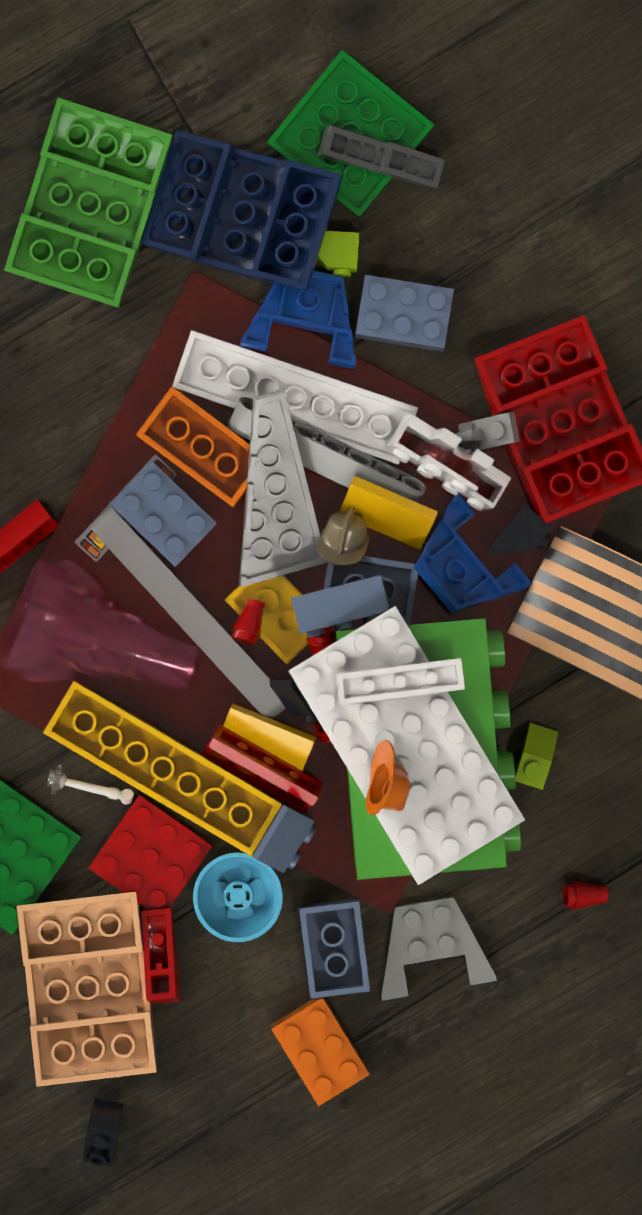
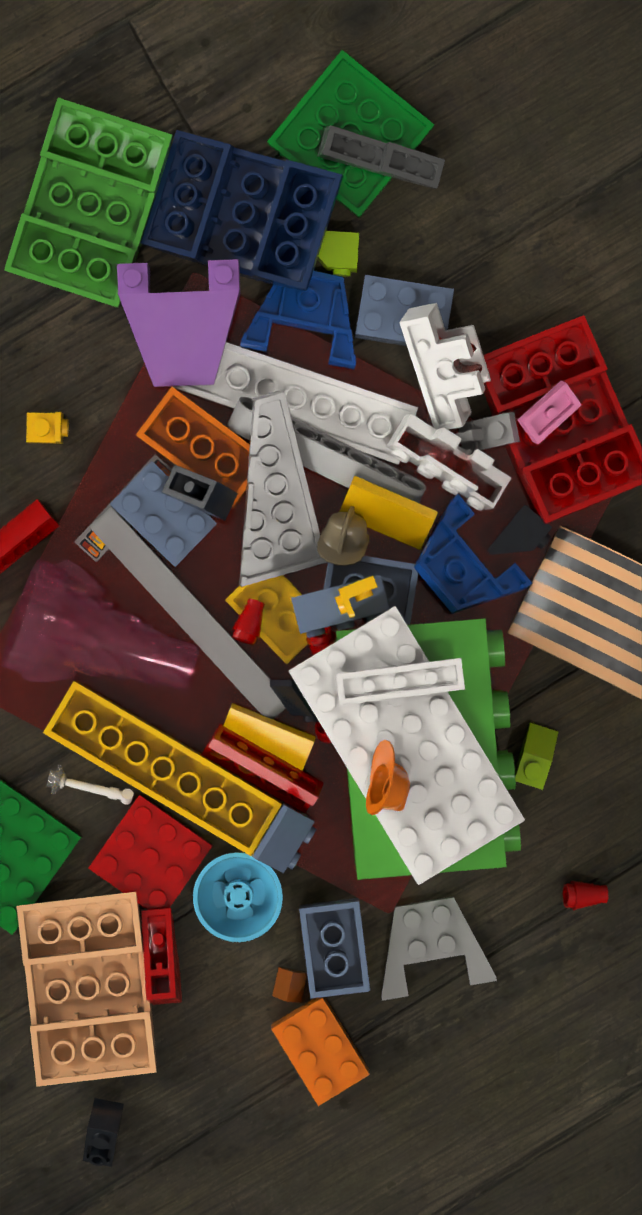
(46, 428): none -> yellow bracket
(181, 331): none -> medium lavender wedge
(200, 492): none -> black slope
(289, 985): none -> dark orange slope
(360, 590): none -> yellow bracket
(445, 363): none -> white piece
(549, 412): none -> bright pink plate

